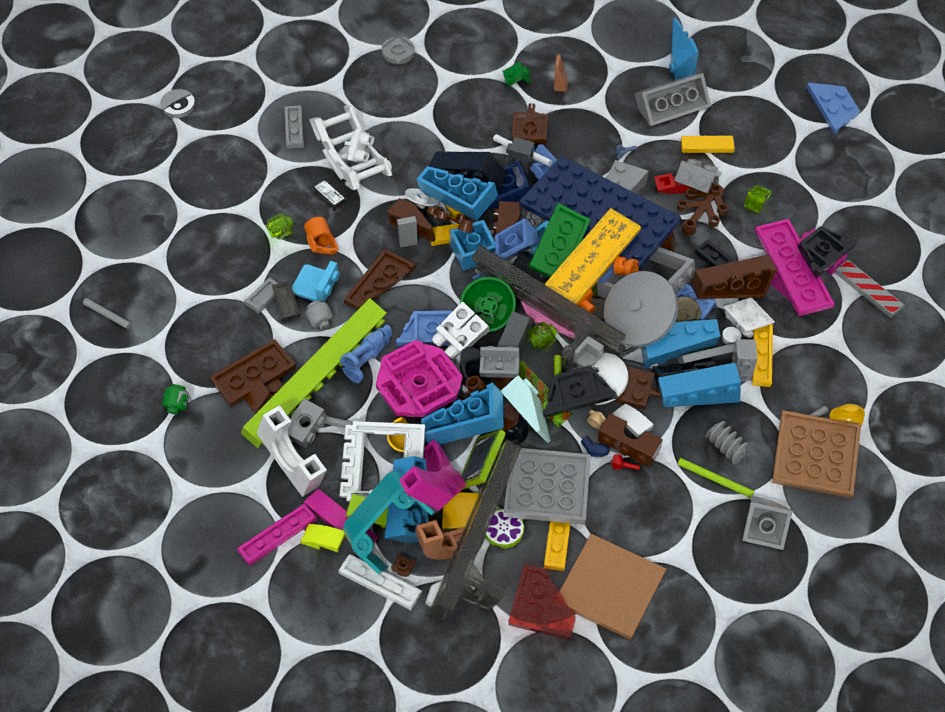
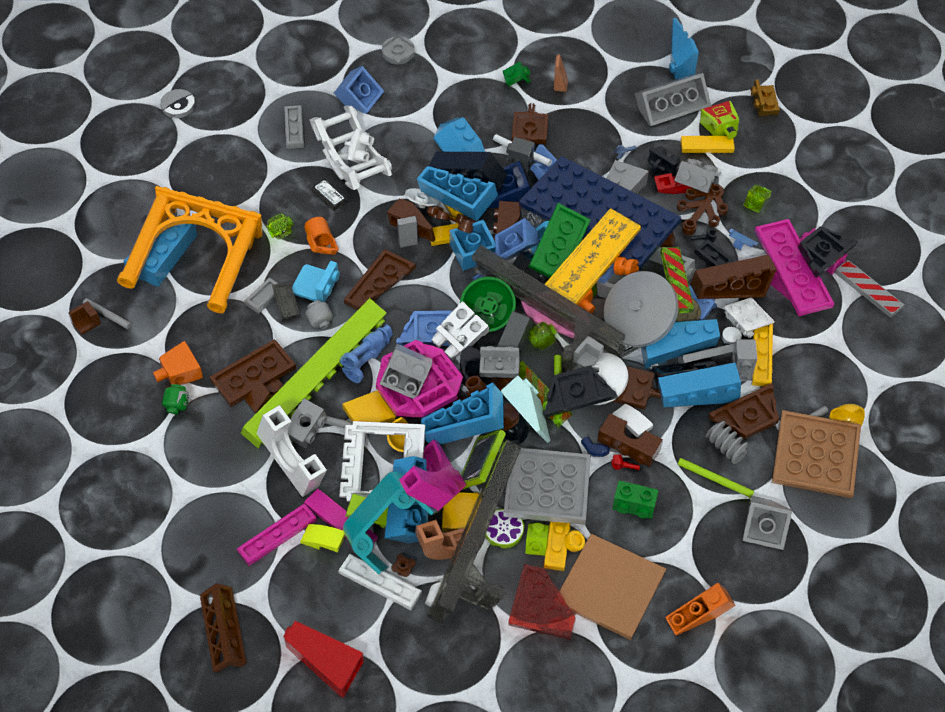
(84, 318): none -> reddish brown panel
(166, 252): none -> dark azure wedge
(178, 366): none -> orange torso
(226, 624): none -> reddish brown fence
(247, 228): none -> light orange arch
(326, 657): none -> red slope
(359, 90): none -> medium blue slope
(369, 409): none -> yellow tile
(406, 371): none -> light grey slope
(457, 136): none -> dark azure wedge
(536, 539): none -> lime bracket
(574, 541): none -> yellow tile
(596, 419): tan plate -> none
(635, 499): none -> green bracket
(661, 162): none -> black hips
(677, 277): none -> clear neon green tile
(701, 609): none -> orange slope
(709, 236): none -> black hand
(720, 119): none -> lime torso
(741, 239): none -> medium blue piece
(749, 413): none -> reddish brown wing
(765, 99): none -> pearl gold bracket
(834, 104): medium blue wing -> none

